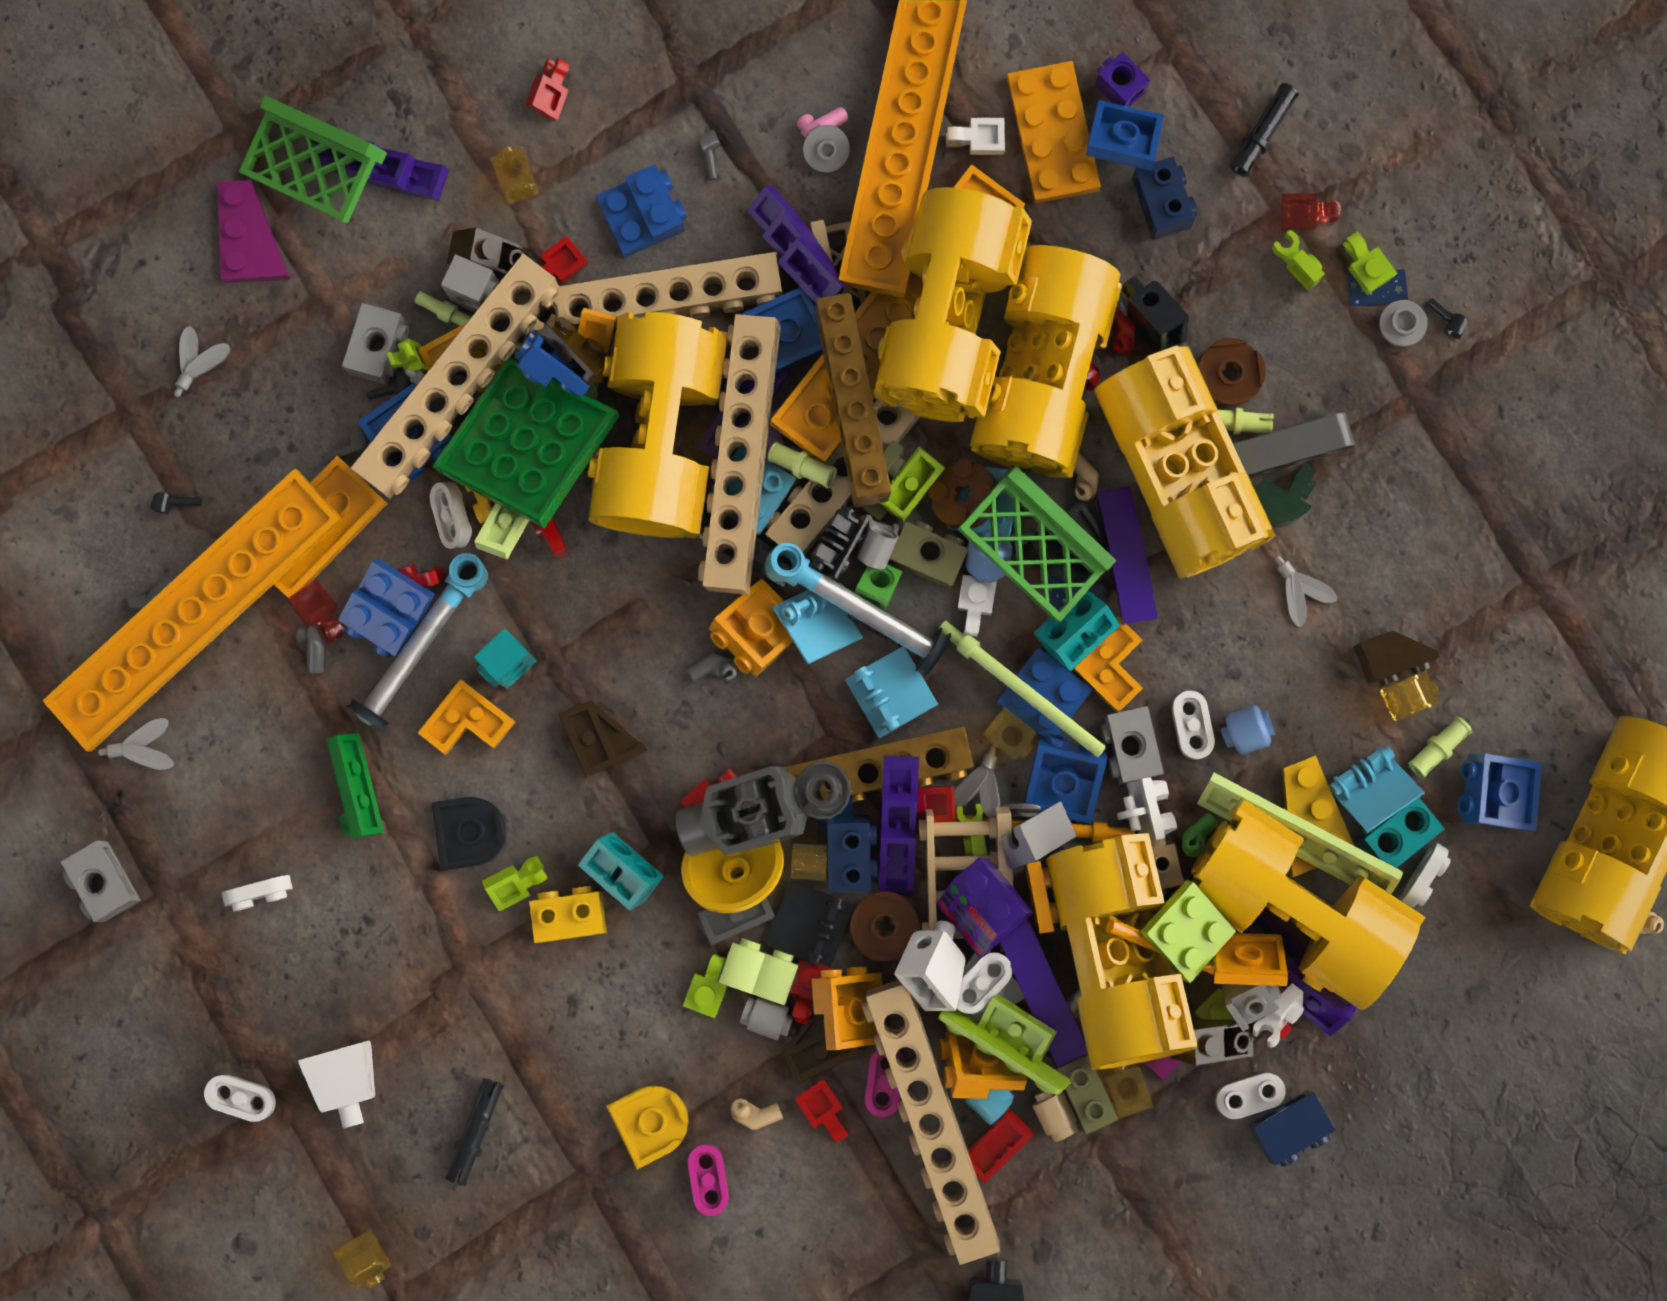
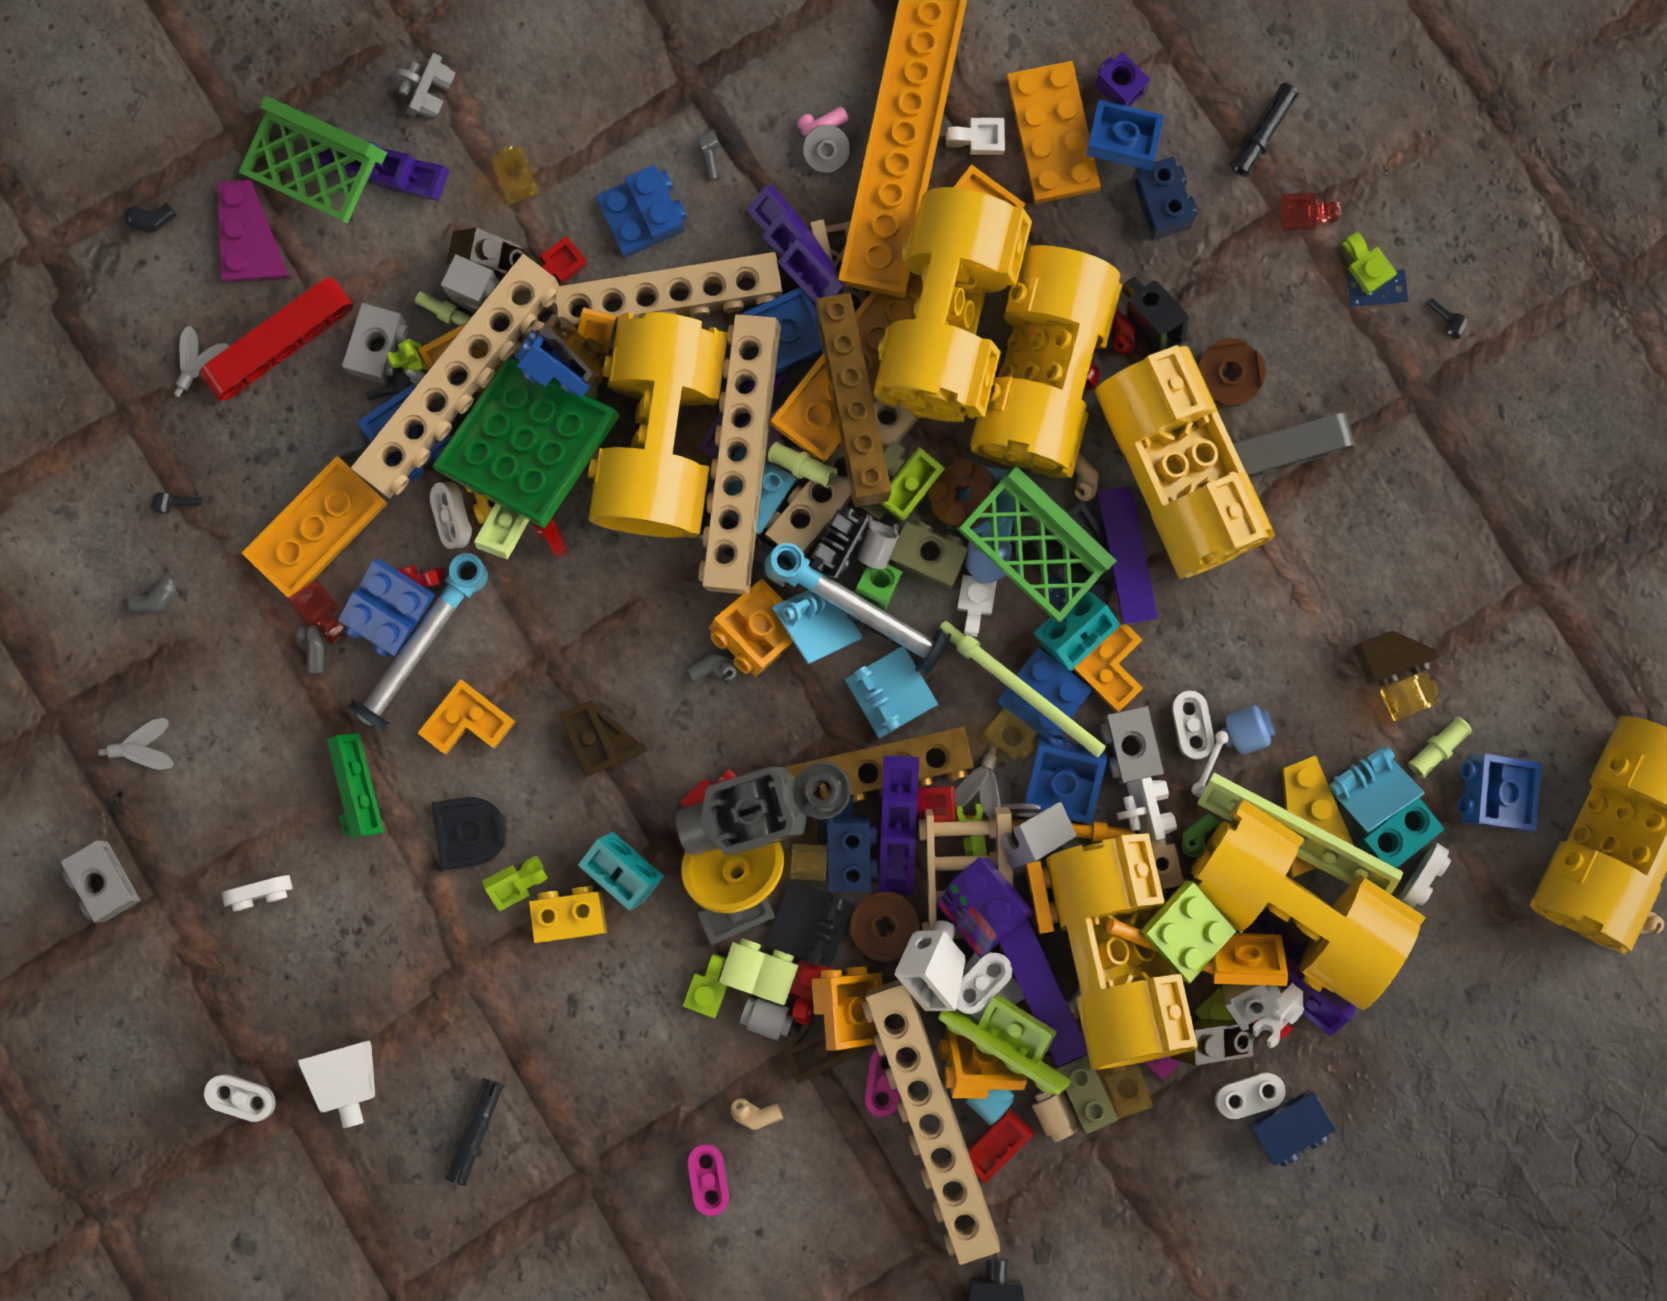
(146, 220): none -> black arm
(192, 610): light orange plate -> none
(276, 339): none -> red beam
(363, 1260): clear yellow brick -> none
(435, 74): none -> light grey hips
(504, 660): teal brick -> none
(547, 92): plate -> none
(650, 1122): yellow tile -> none
(820, 1107): red plate -> none
(1221, 738): none -> white hinge
(1251, 422): yellowish green pin -> none
(1285, 506): clear green brick -> none
(1299, 584): light grey piece -> none
(1304, 267): lime plate -> none
(1403, 323): light grey piece -> none

